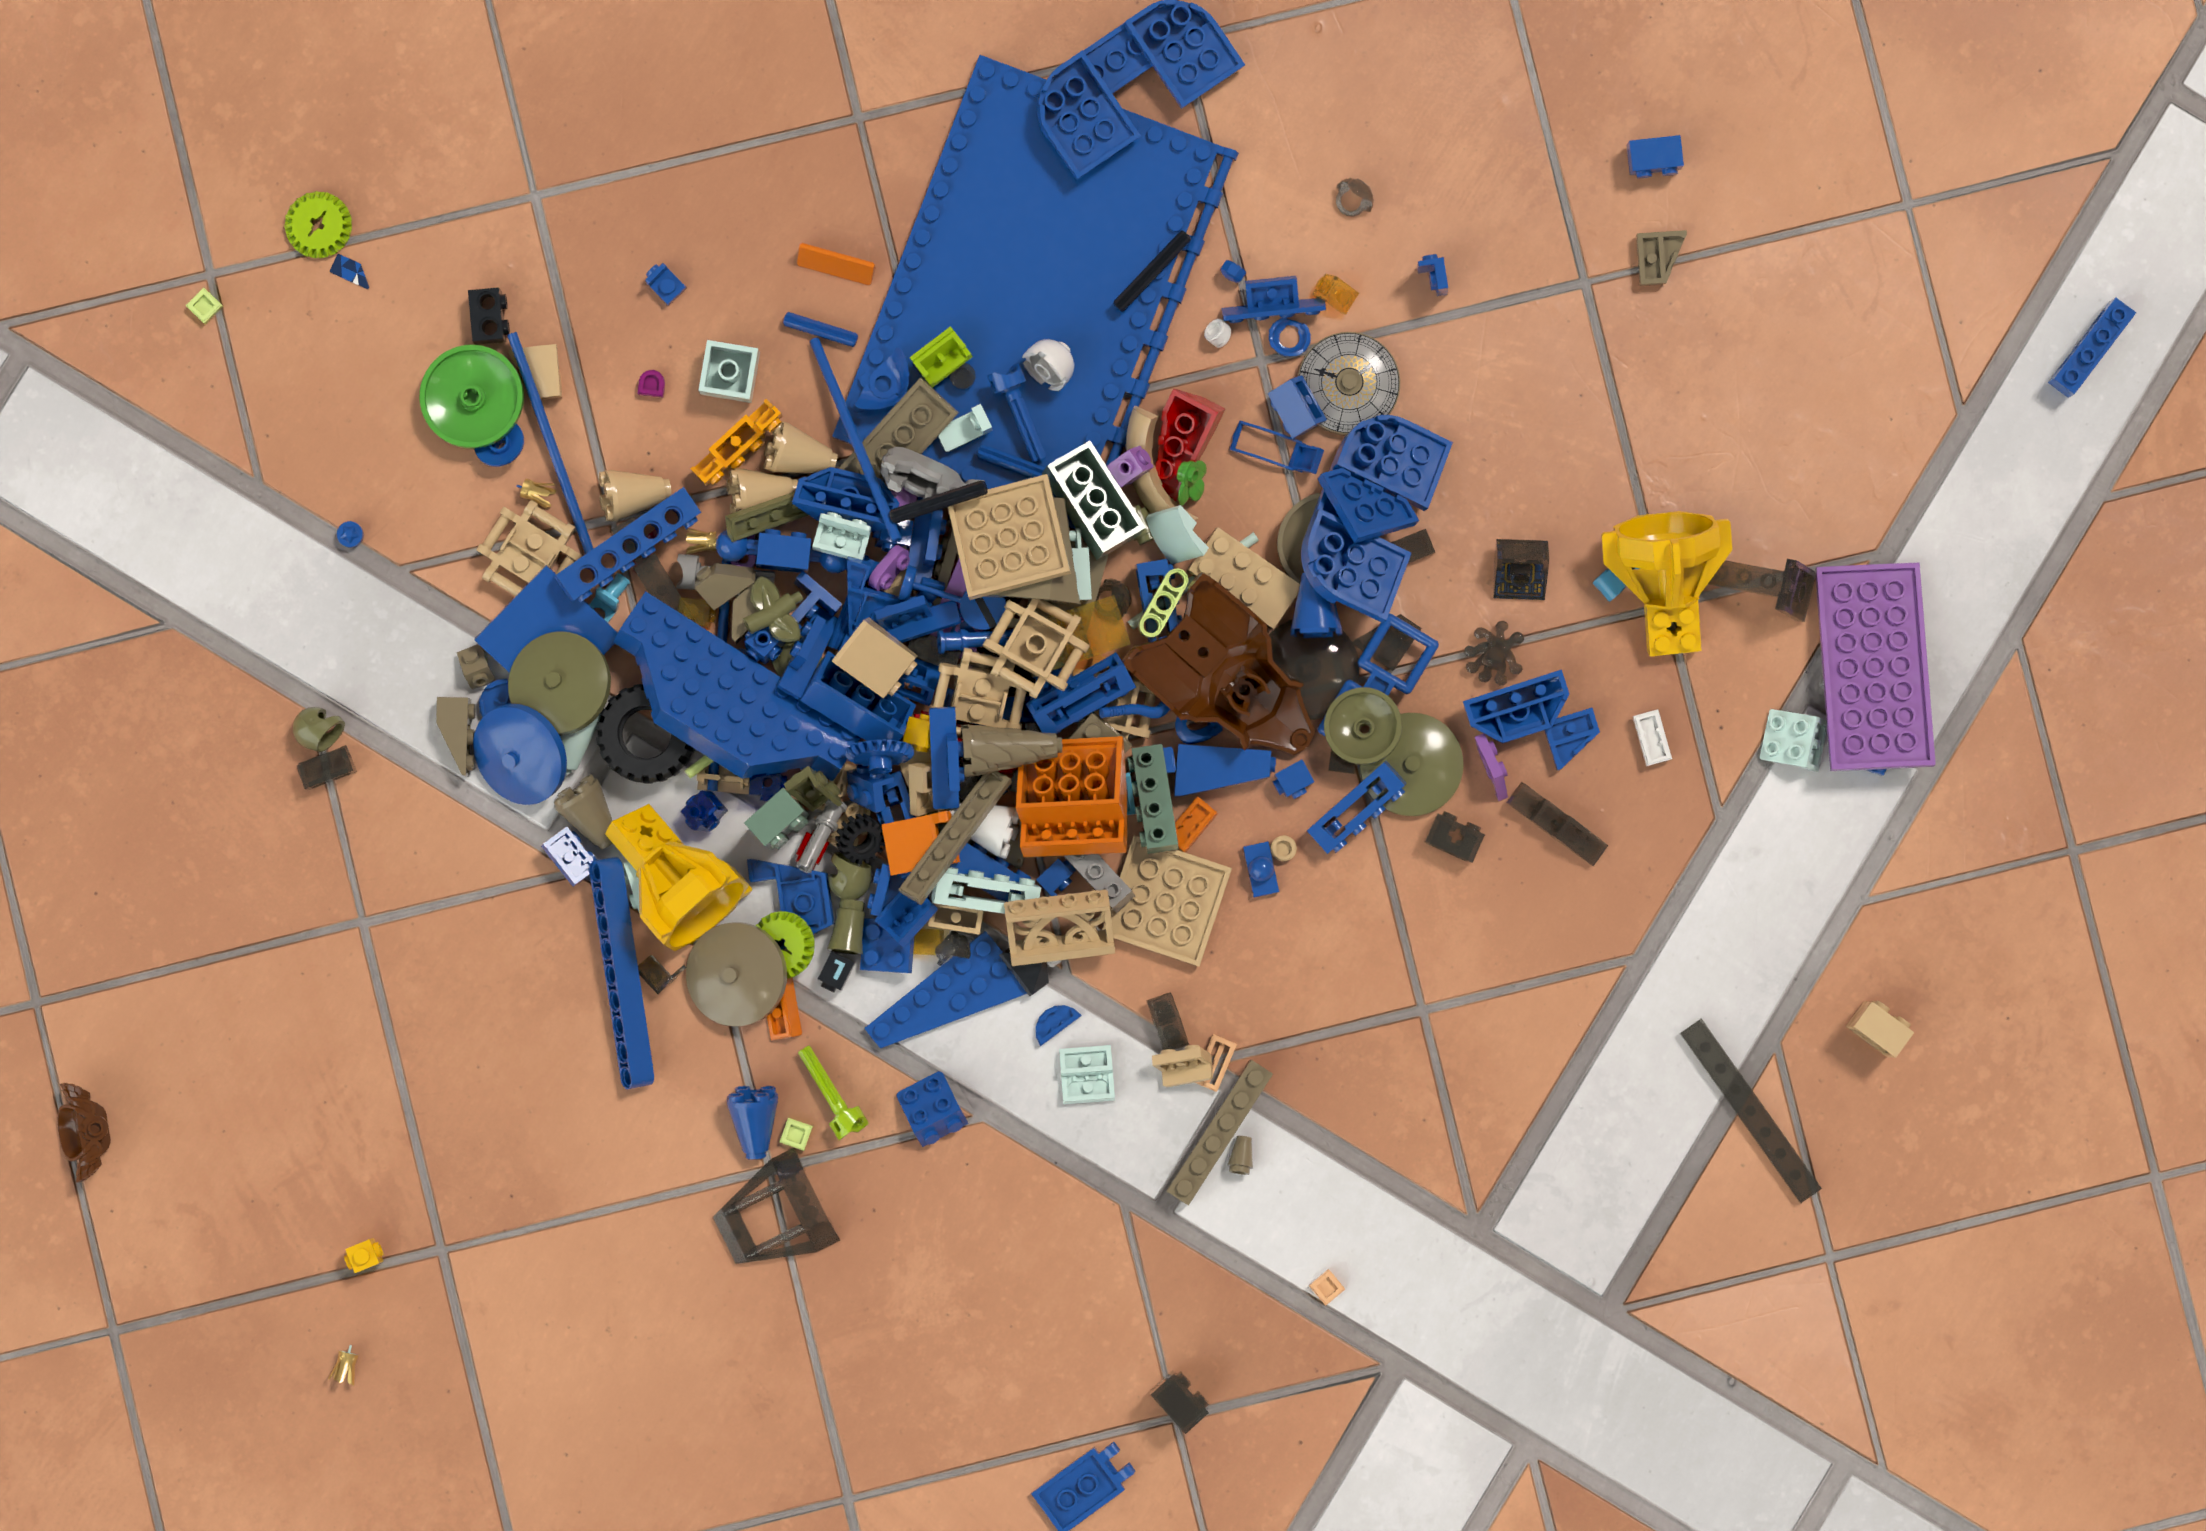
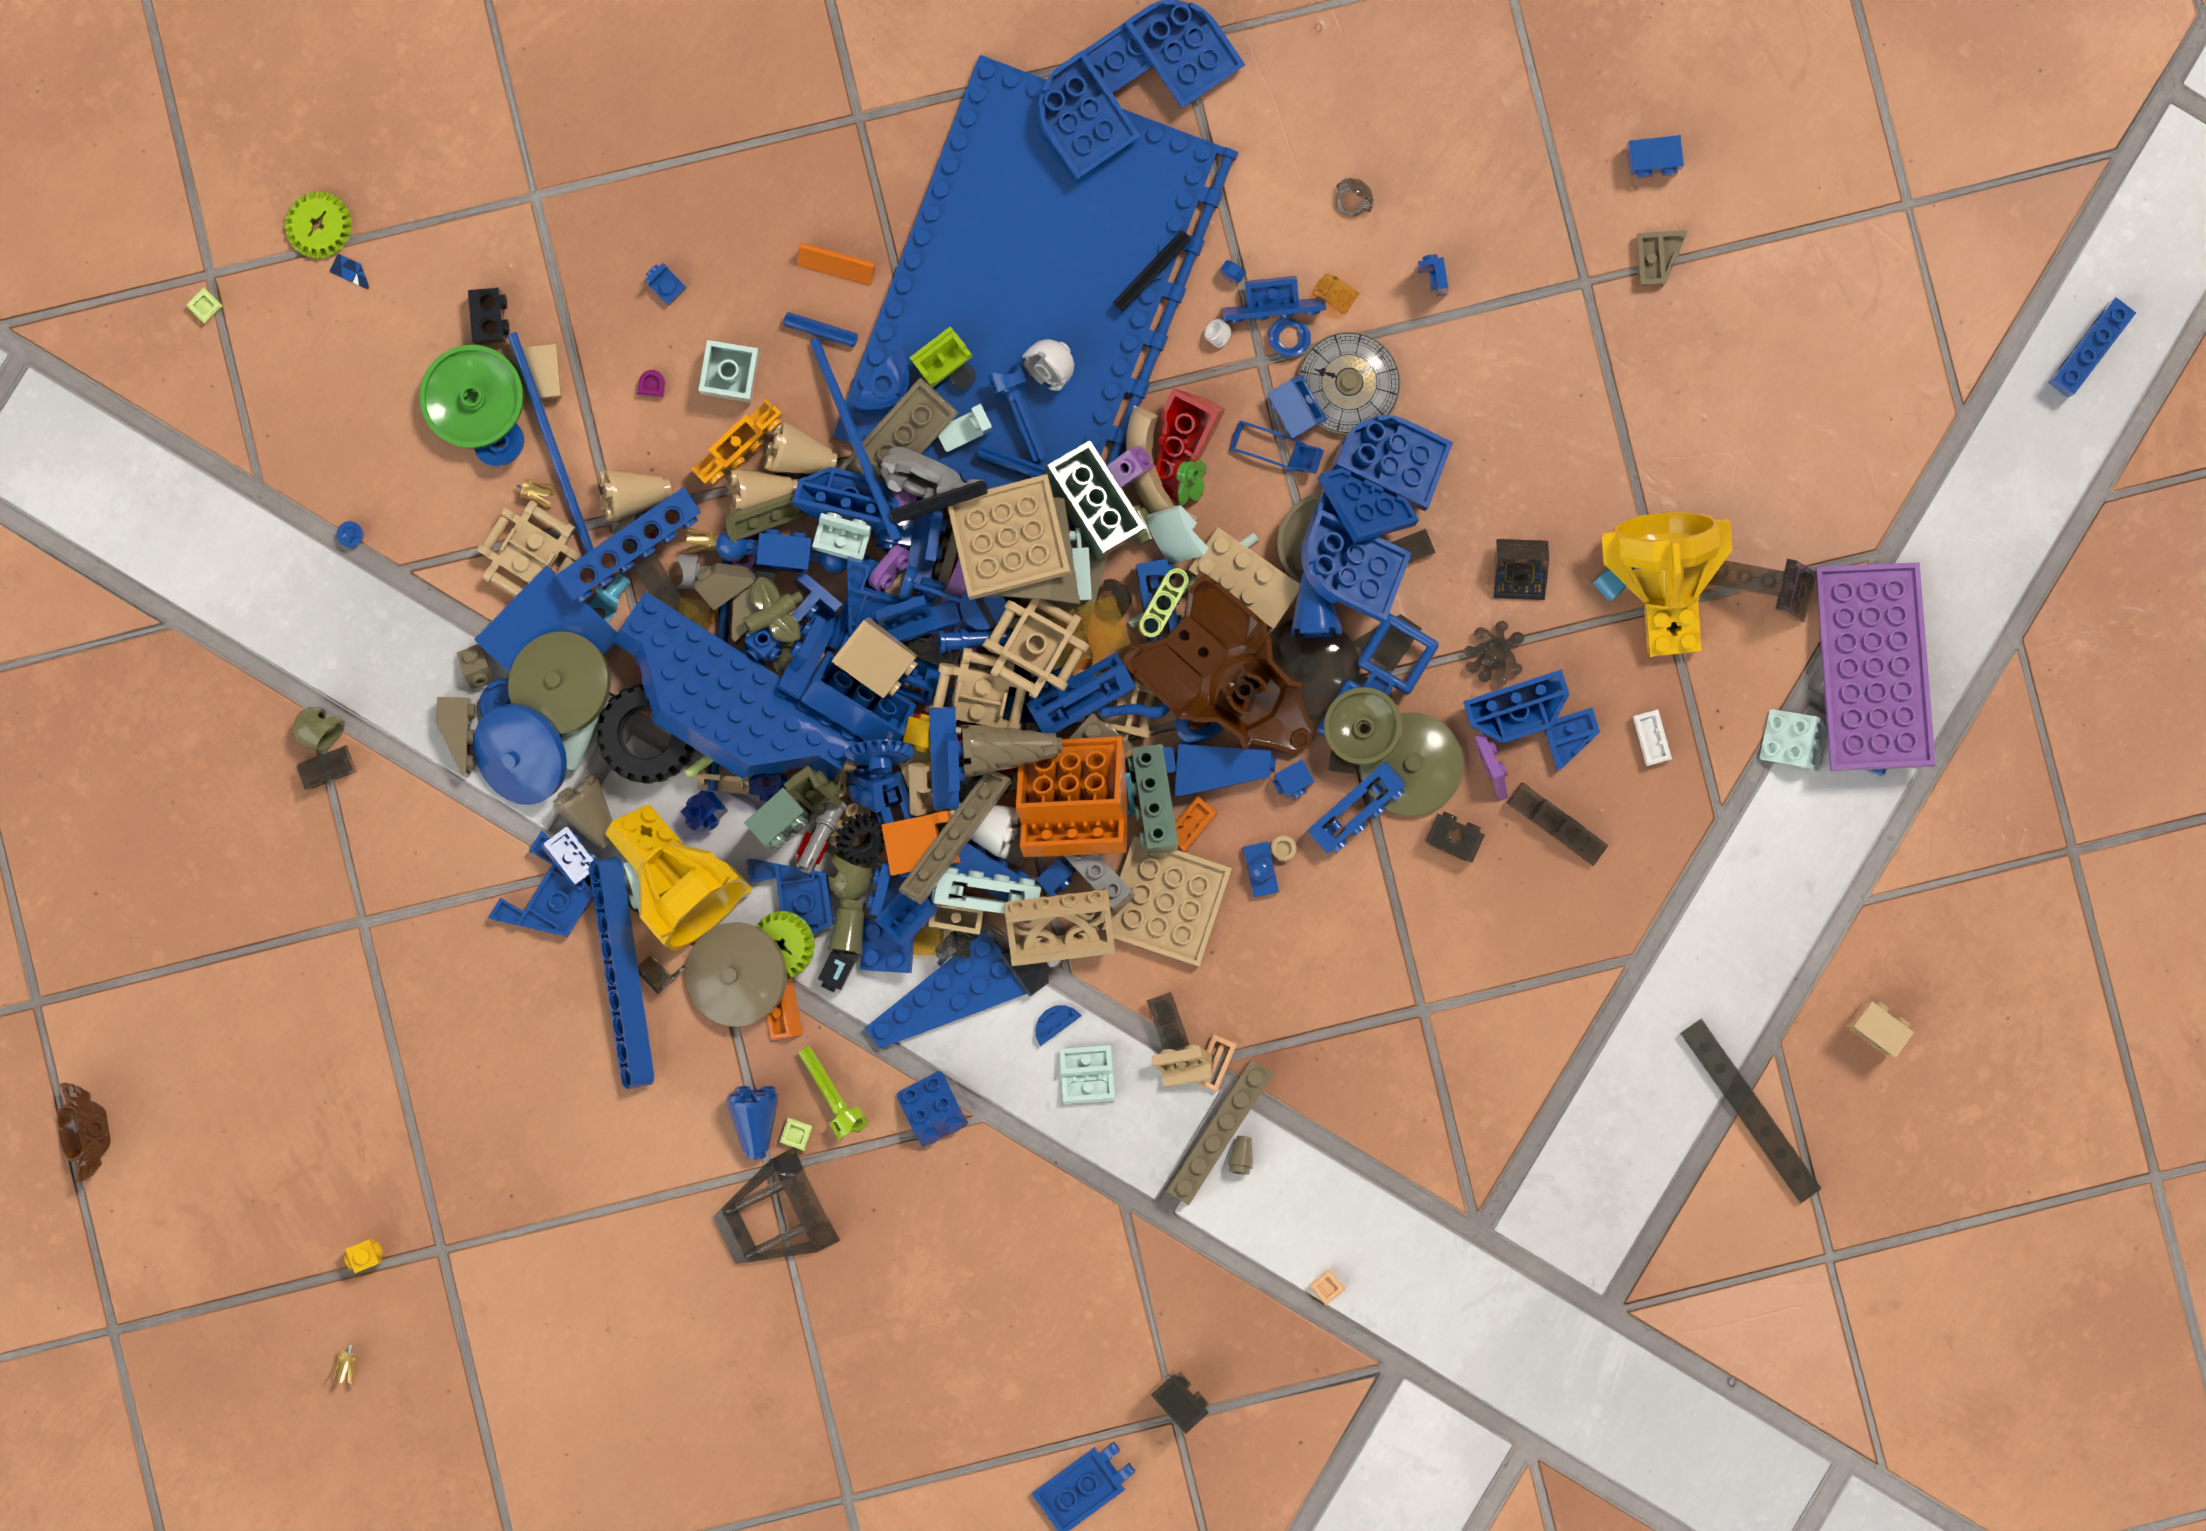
(554, 905): none -> blue wing

